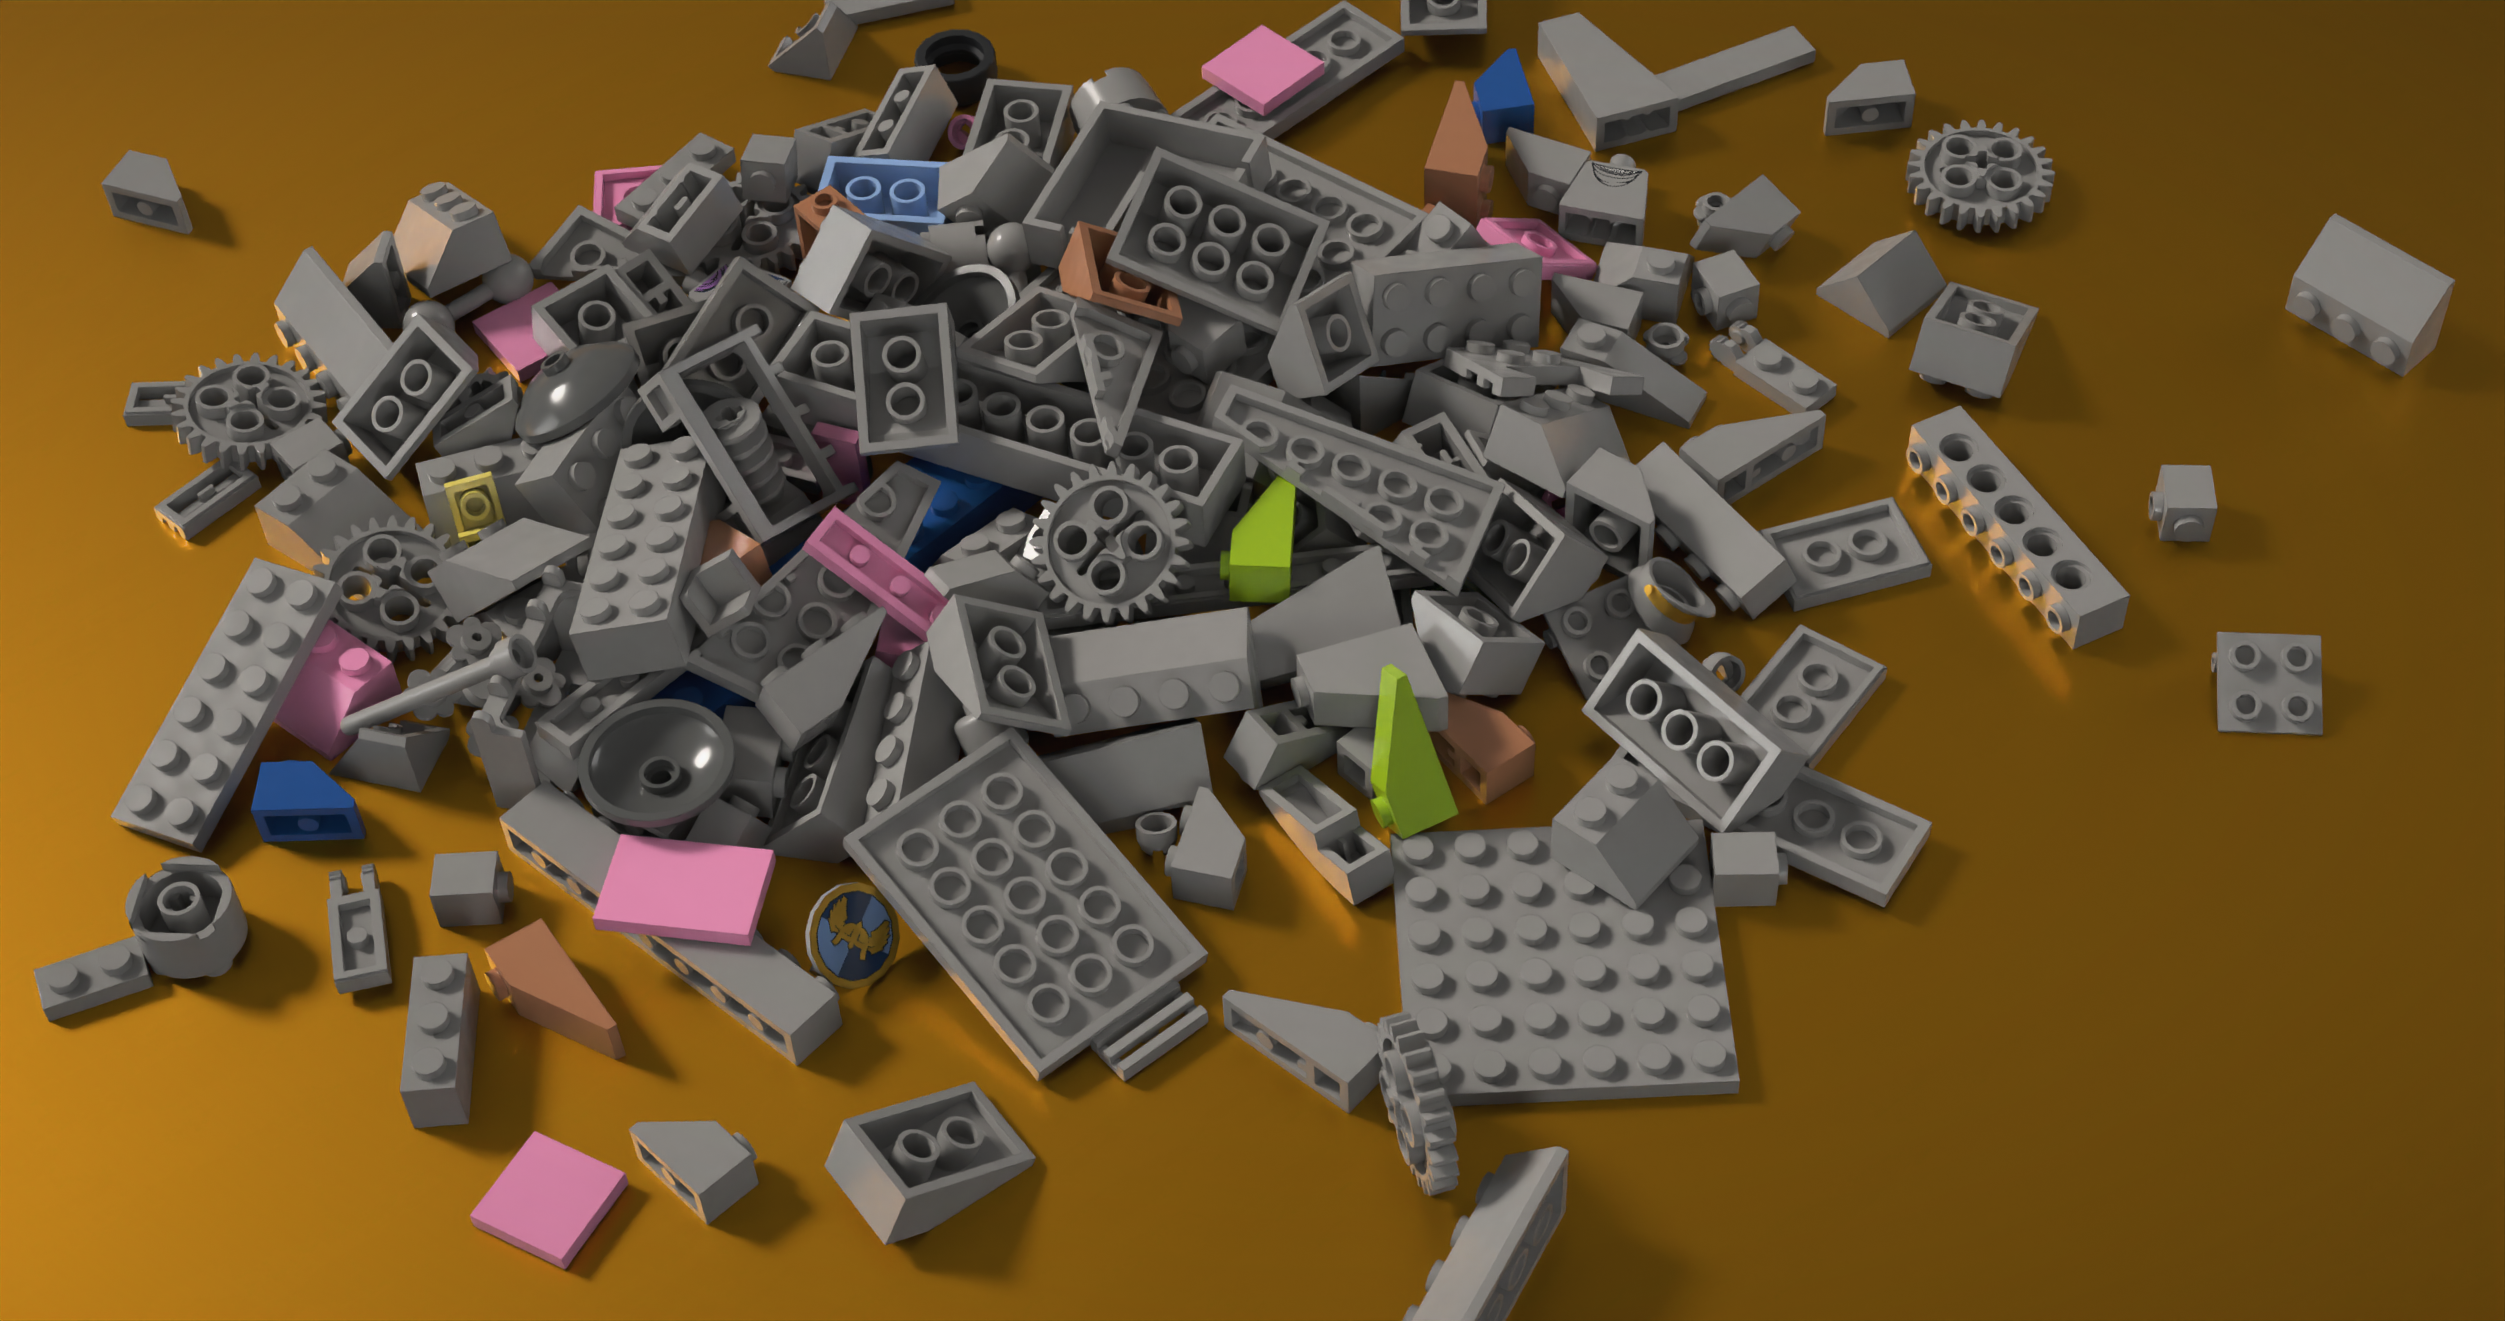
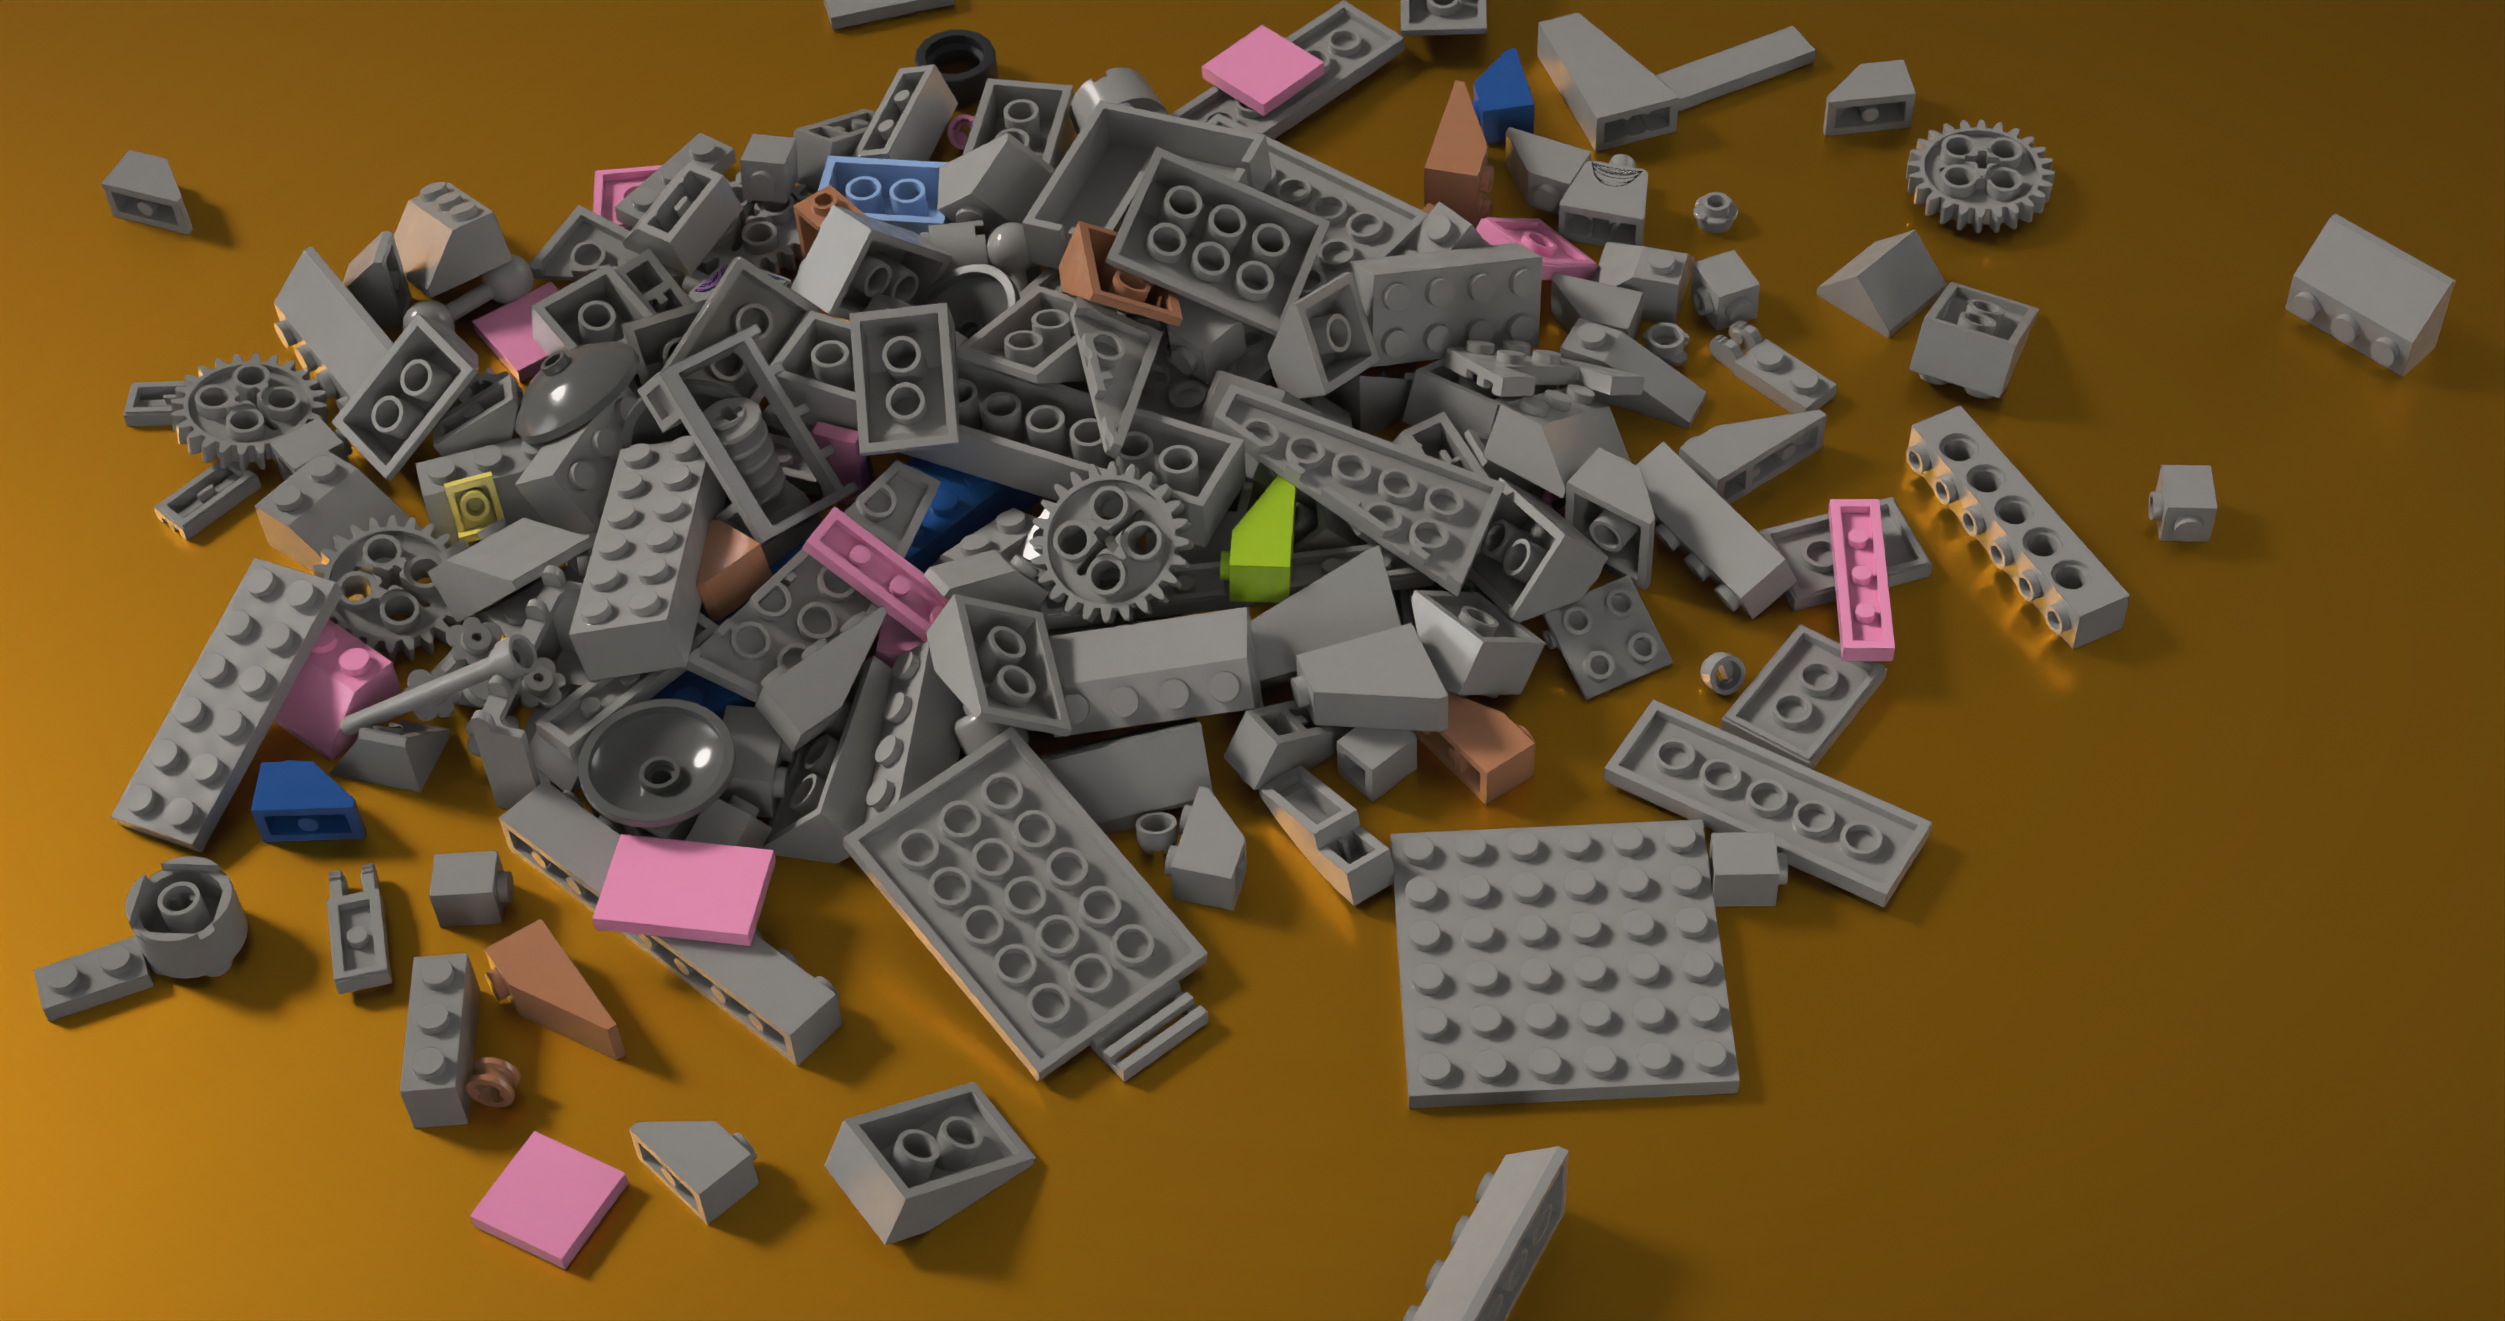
(493, 1082): none -> nougat bush
(720, 592): light grey panel -> none
(819, 46): light grey slope -> none
(852, 935): shield -> none
(1312, 1042): light grey slope -> none
(1404, 763): lime slope -> none
(1417, 1103): light grey gear -> none
(1622, 832): light grey slope -> none
(1668, 599): light grey piece -> none
(1693, 731): light grey slope -> none
(1749, 222): light grey slope -> none
(1861, 580): none -> bright pink plate
(2268, 683): light grey hinge -> none

